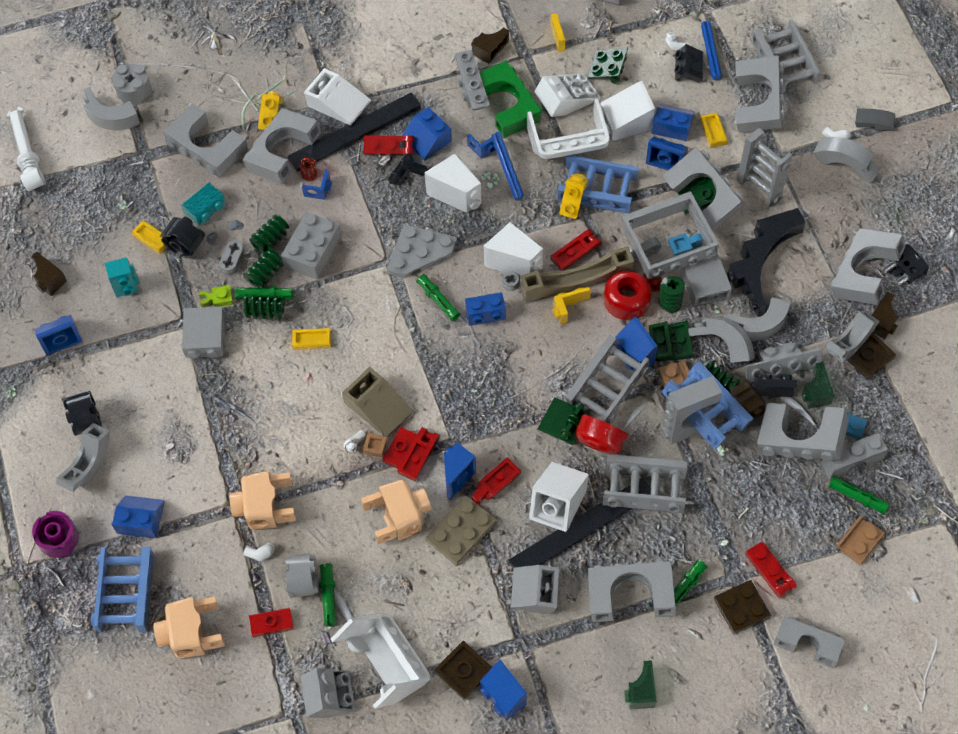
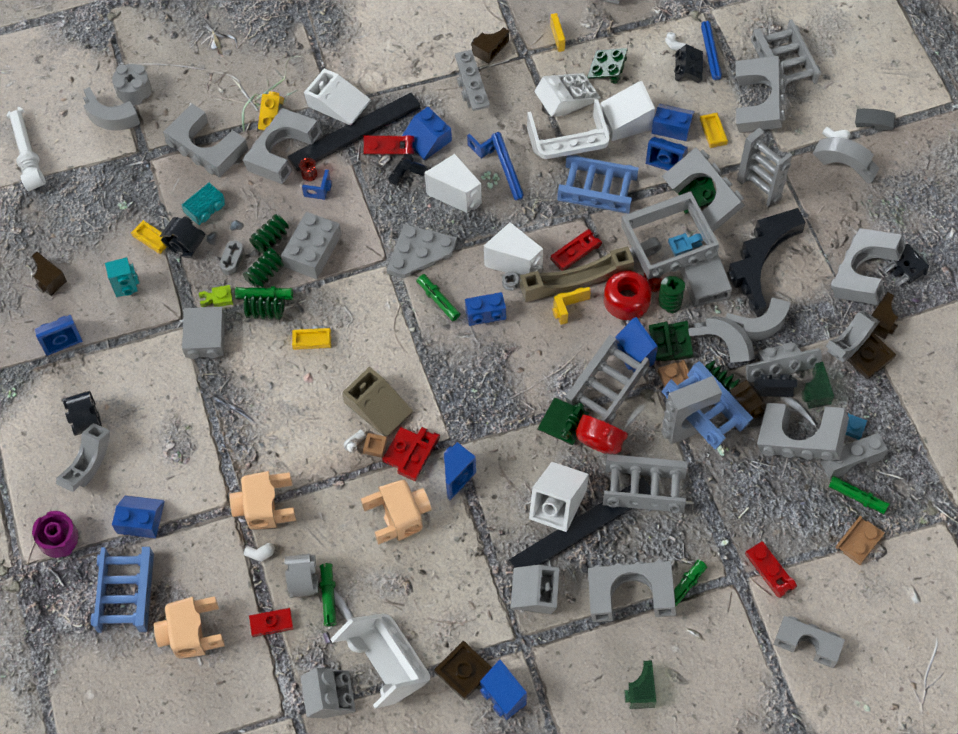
(461, 530): dark tan plate -> none
(496, 481): red hinge -> none
(504, 79): green arch -> none
(573, 195): yellow bracket -> none
(742, 607): dark brown plate -> none

